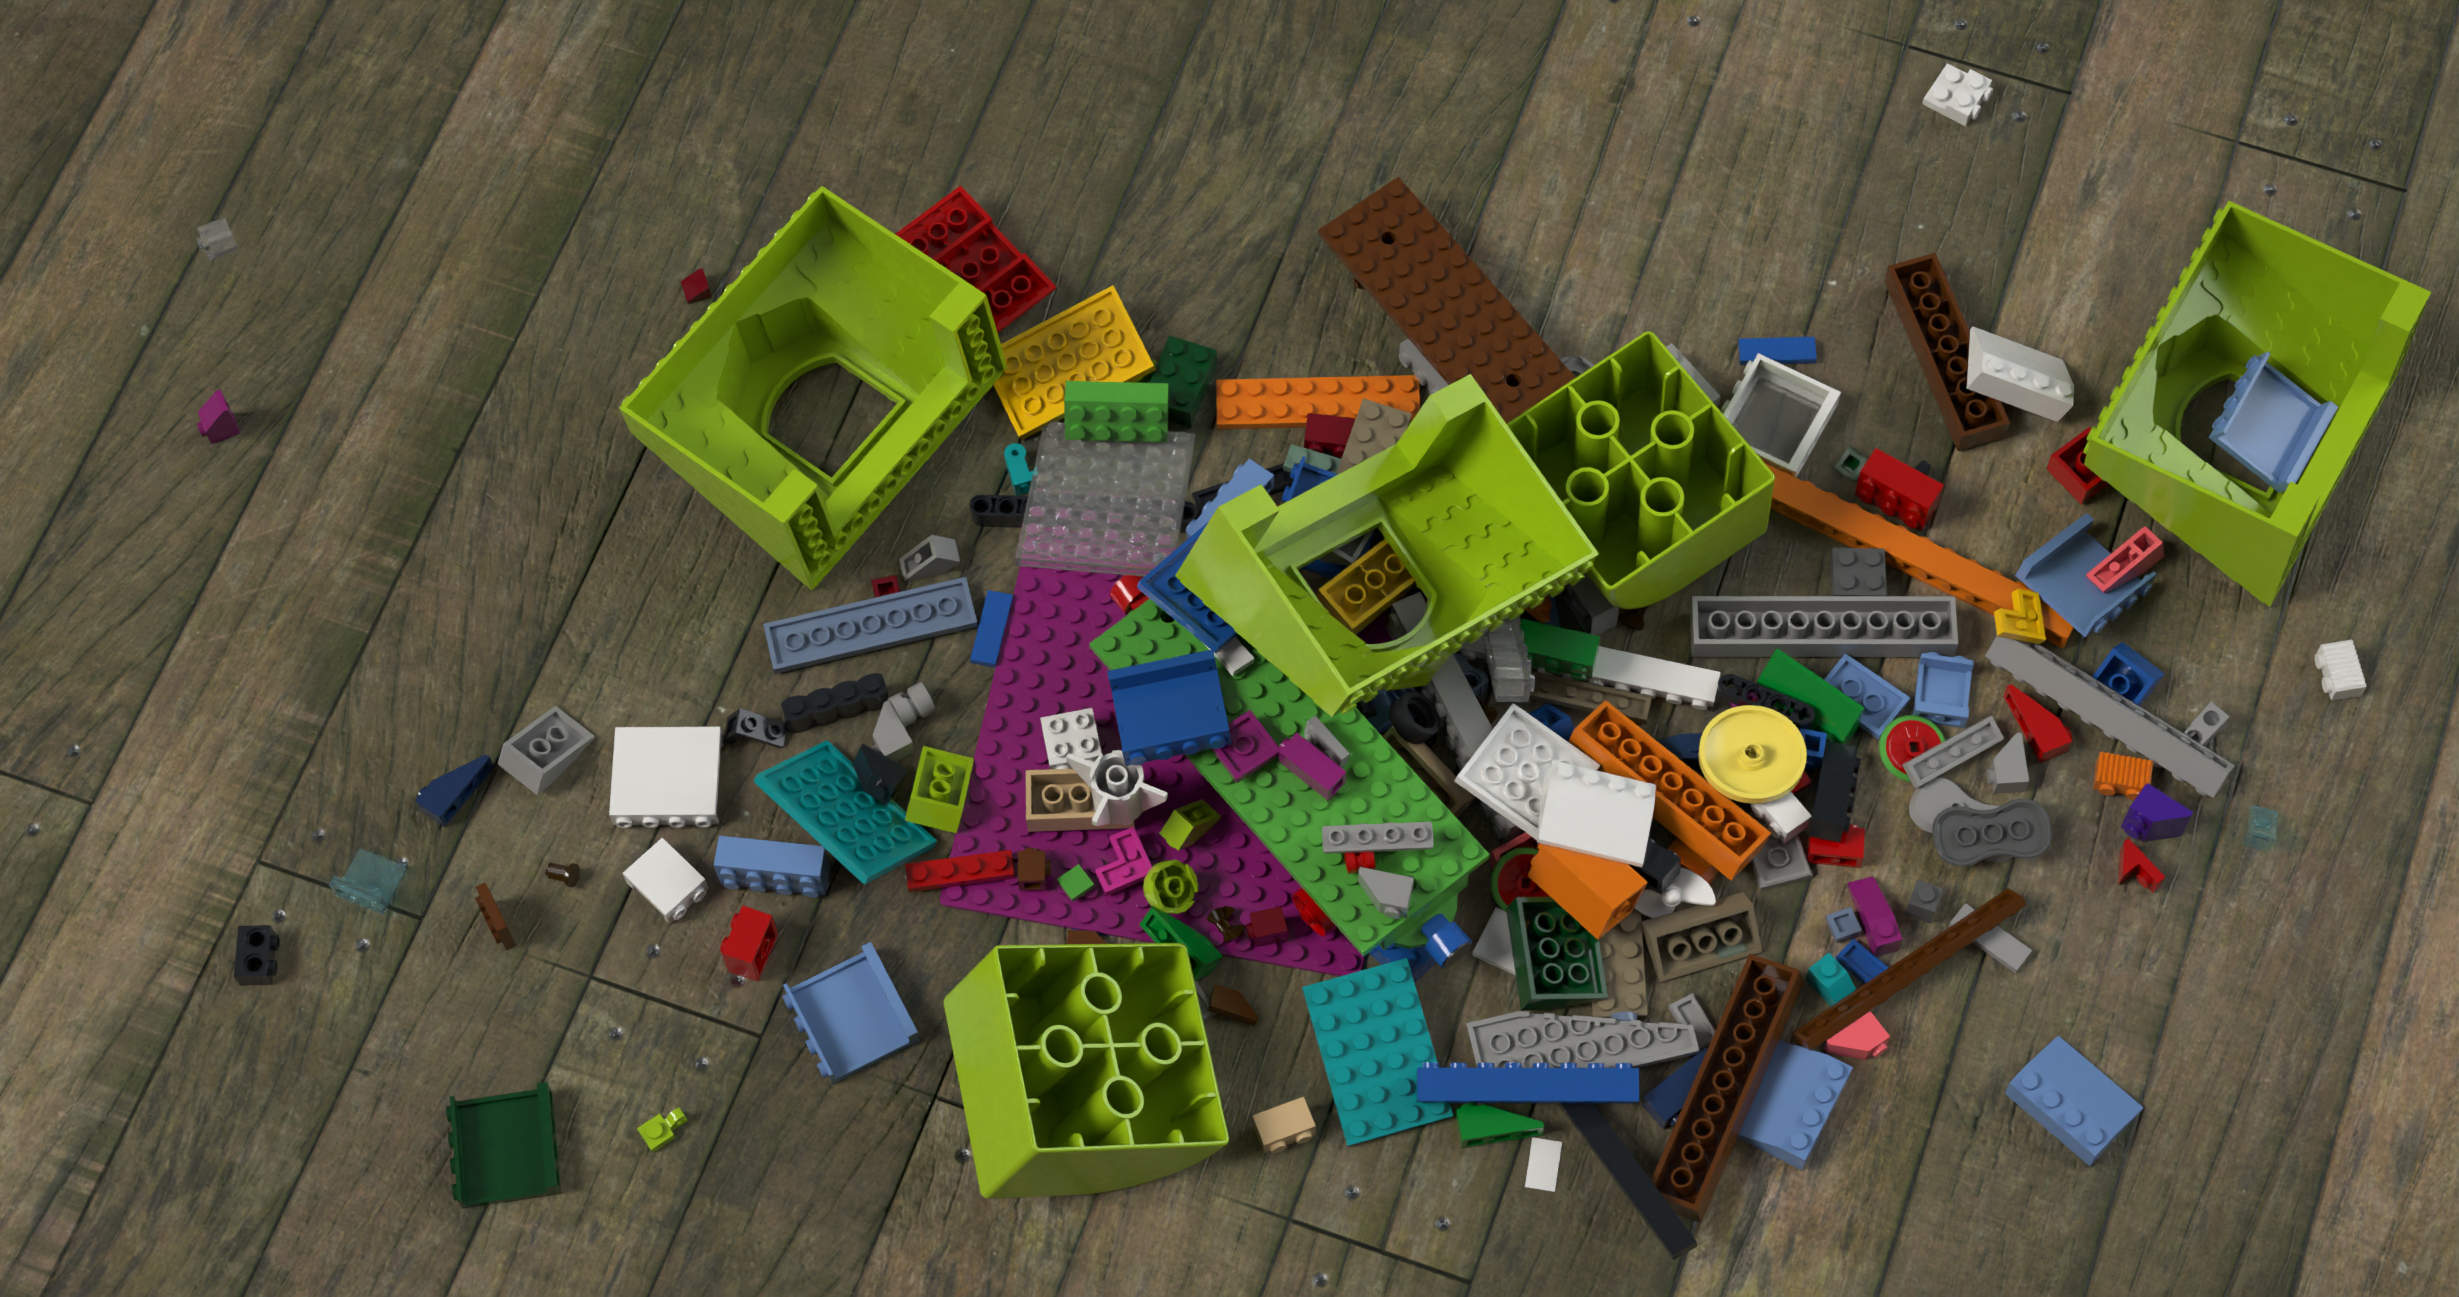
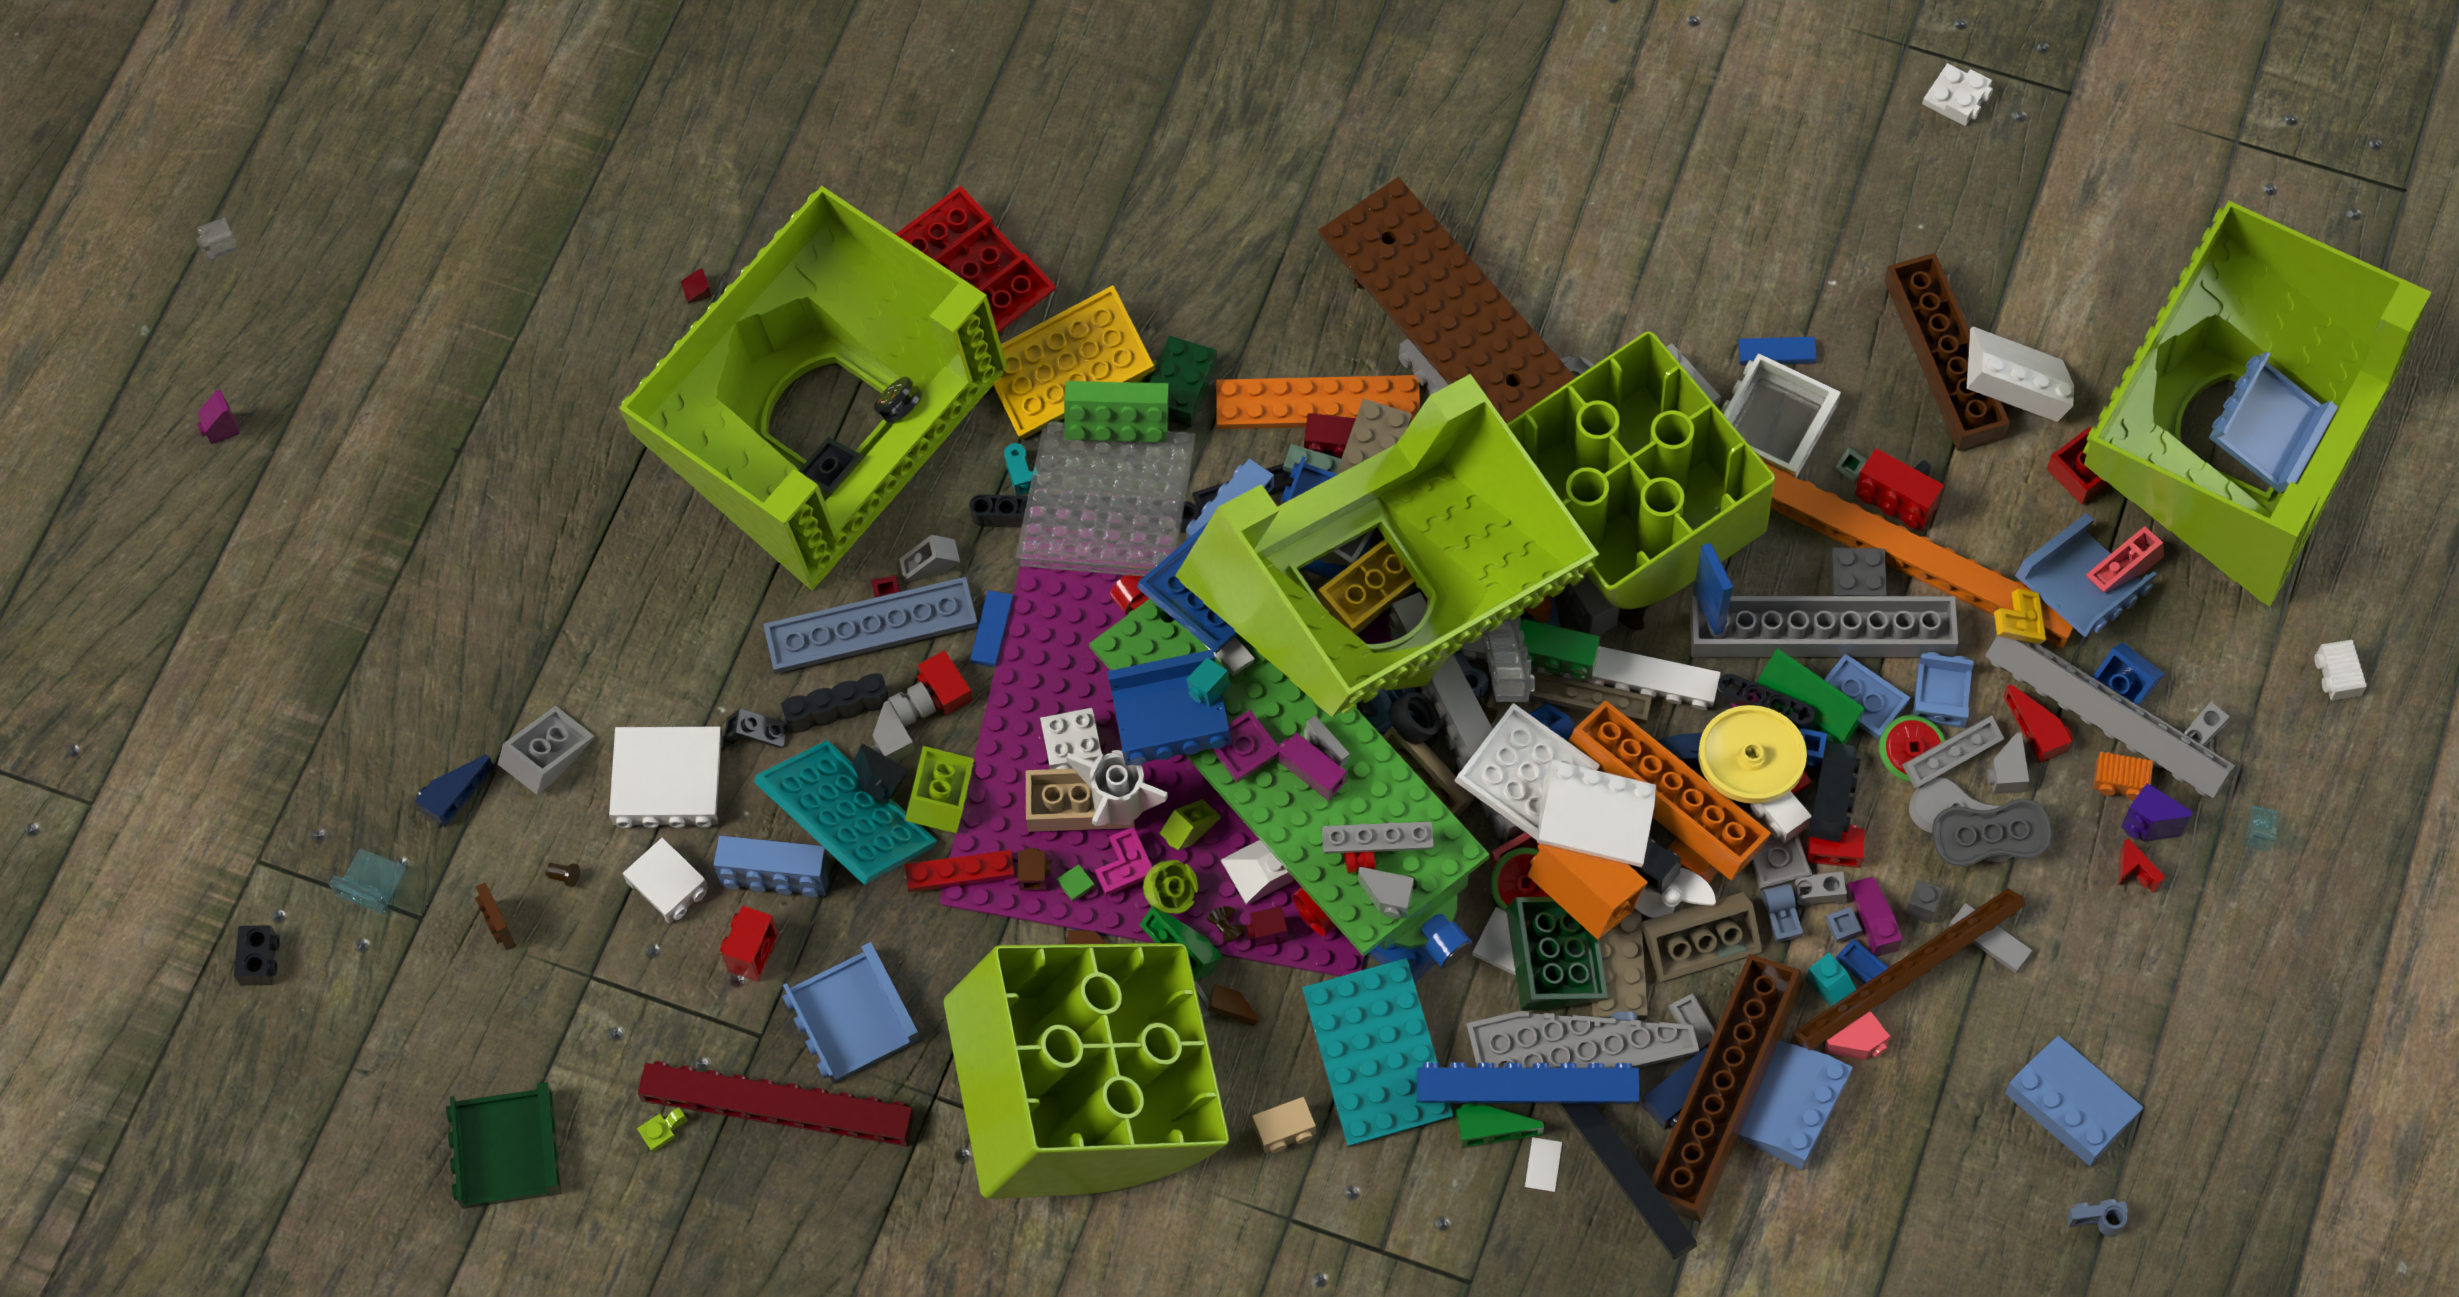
(776, 1103): none -> dark red brick
(830, 466): none -> black slope
(898, 400): none -> black head
(944, 682): none -> red brick
(1208, 682): none -> teal brick
(1255, 872): none -> white slope
(1712, 588): none -> blue tile
(1782, 913): none -> sand blue plate
(1821, 889): none -> light grey leg
(2084, 1214): none -> sand blue plate

